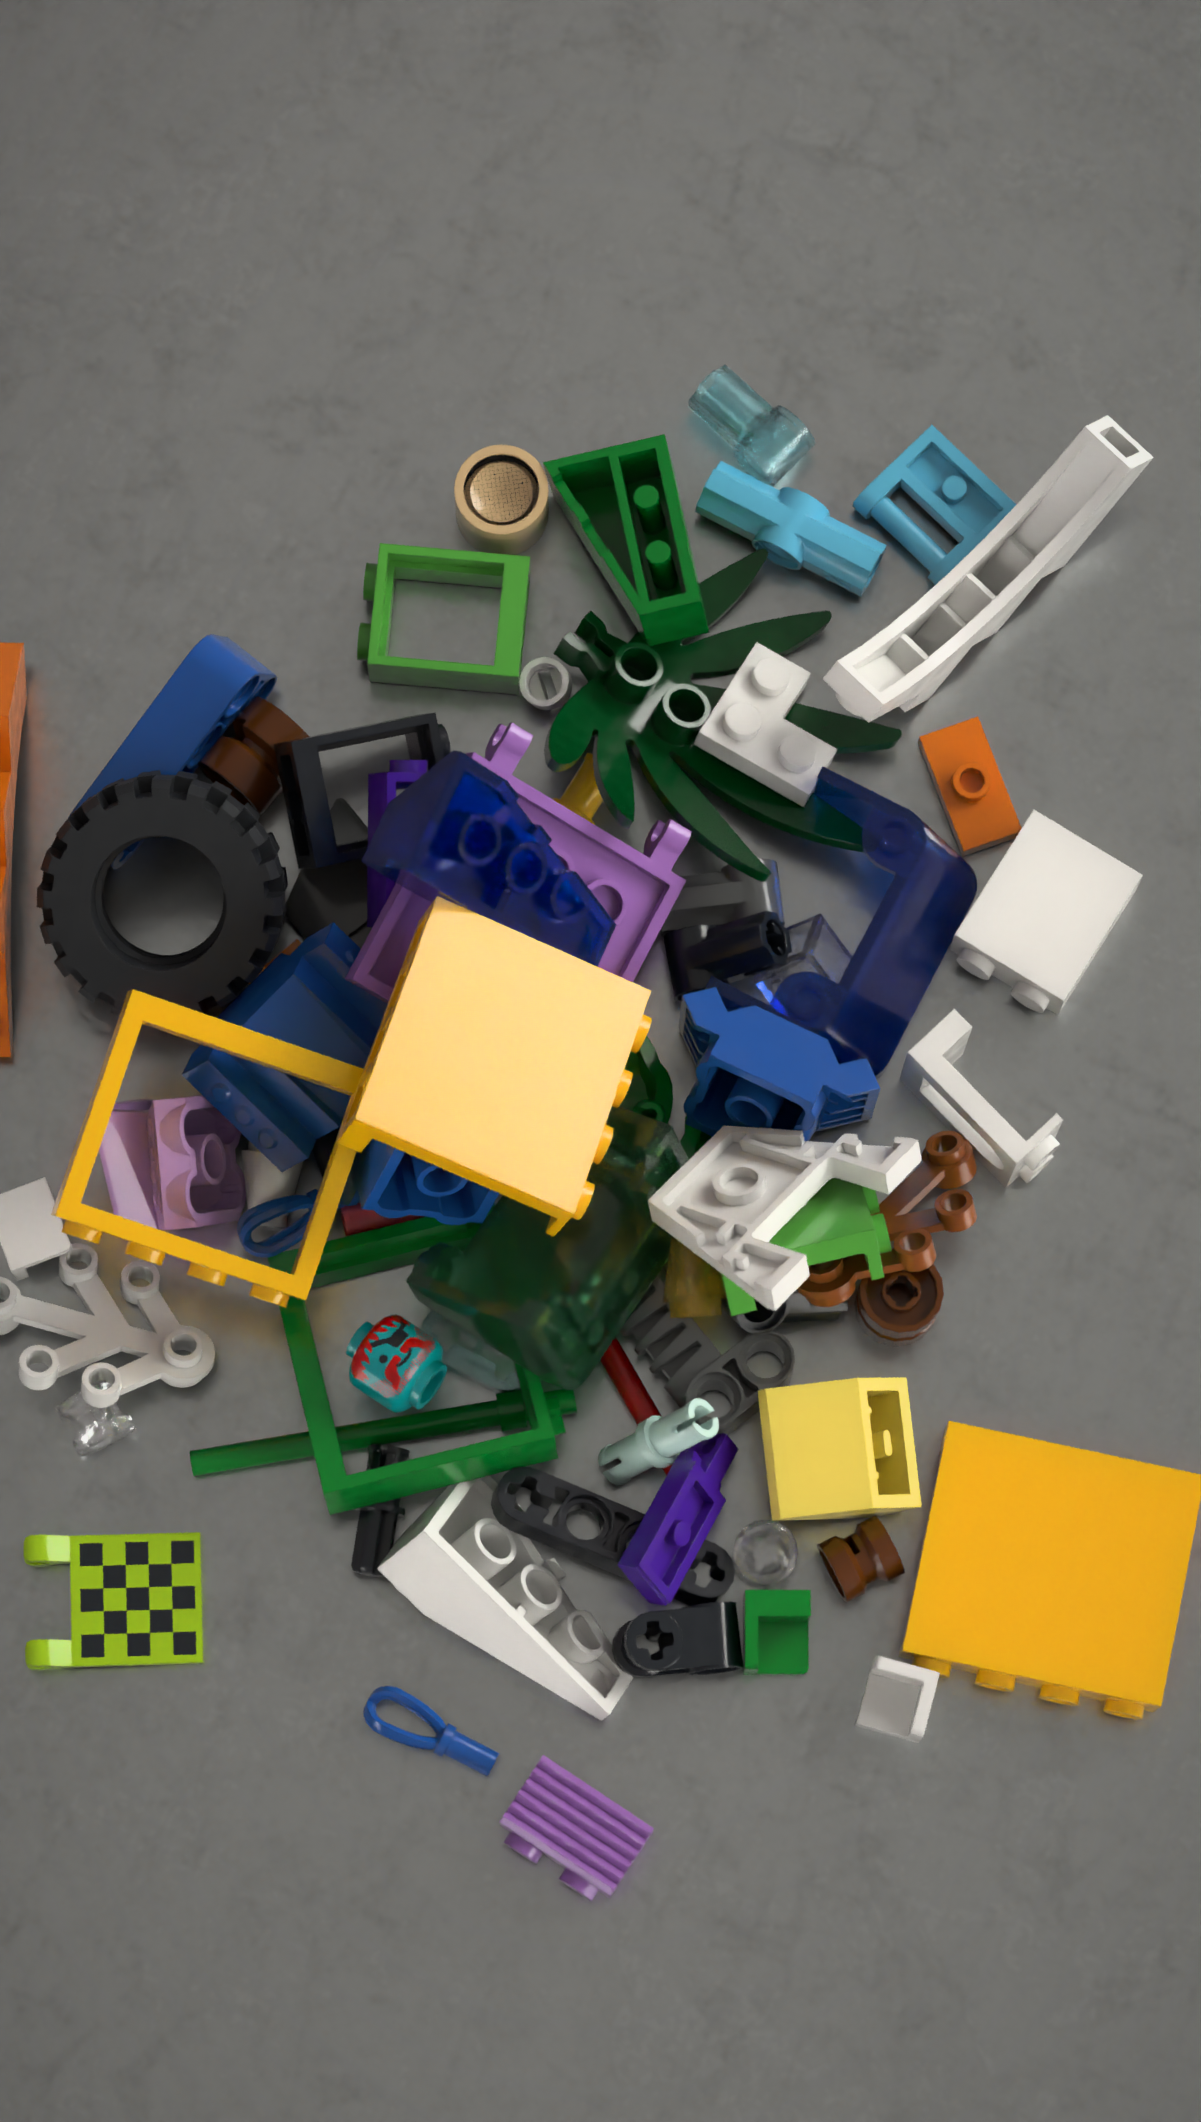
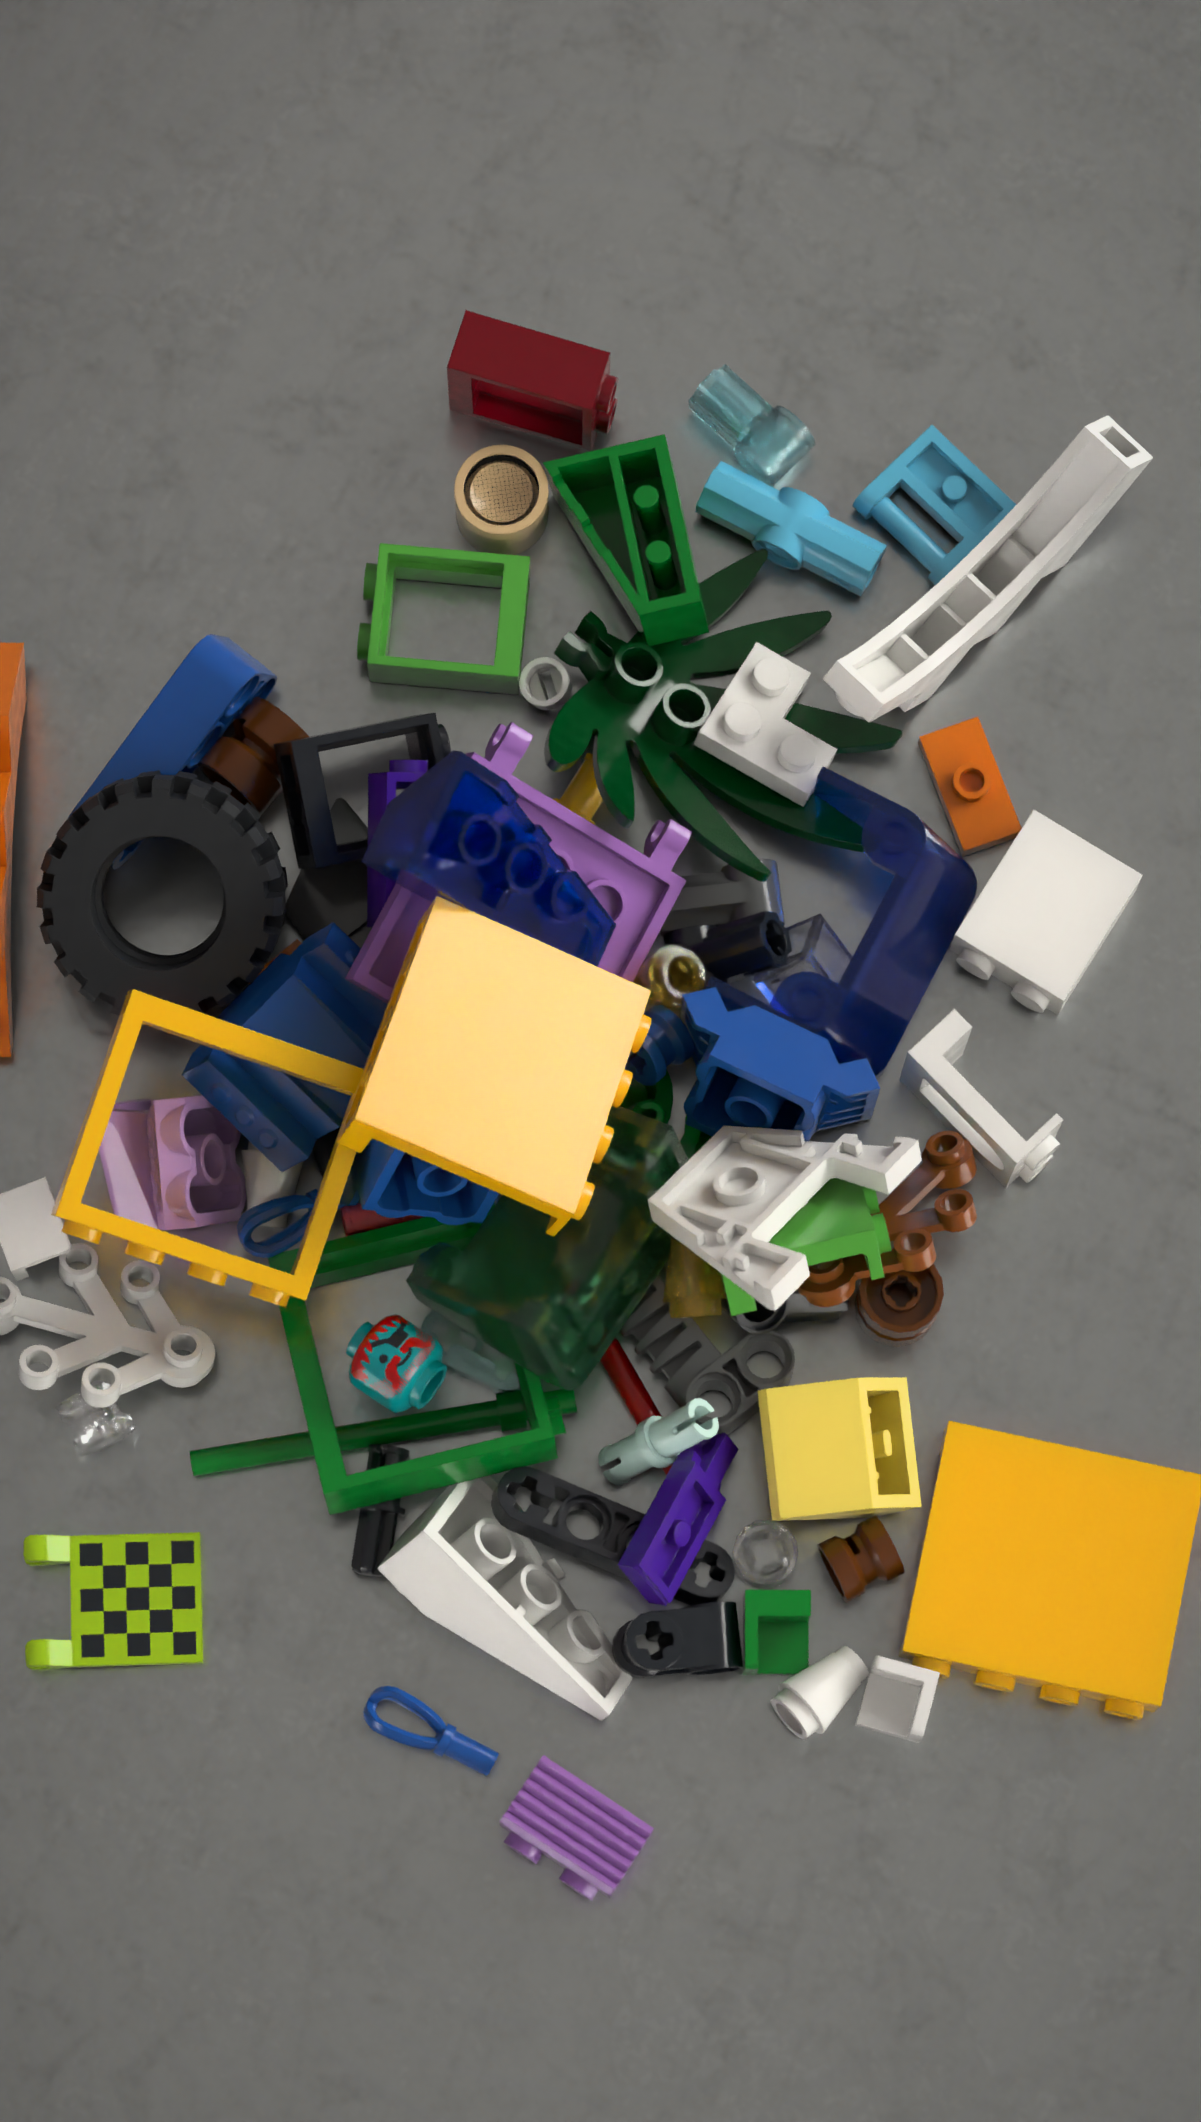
(531, 381): none -> dark red window
(665, 1045): none -> blue wheel
(670, 975): none -> clear yellow cone
(819, 1692): none -> white cone

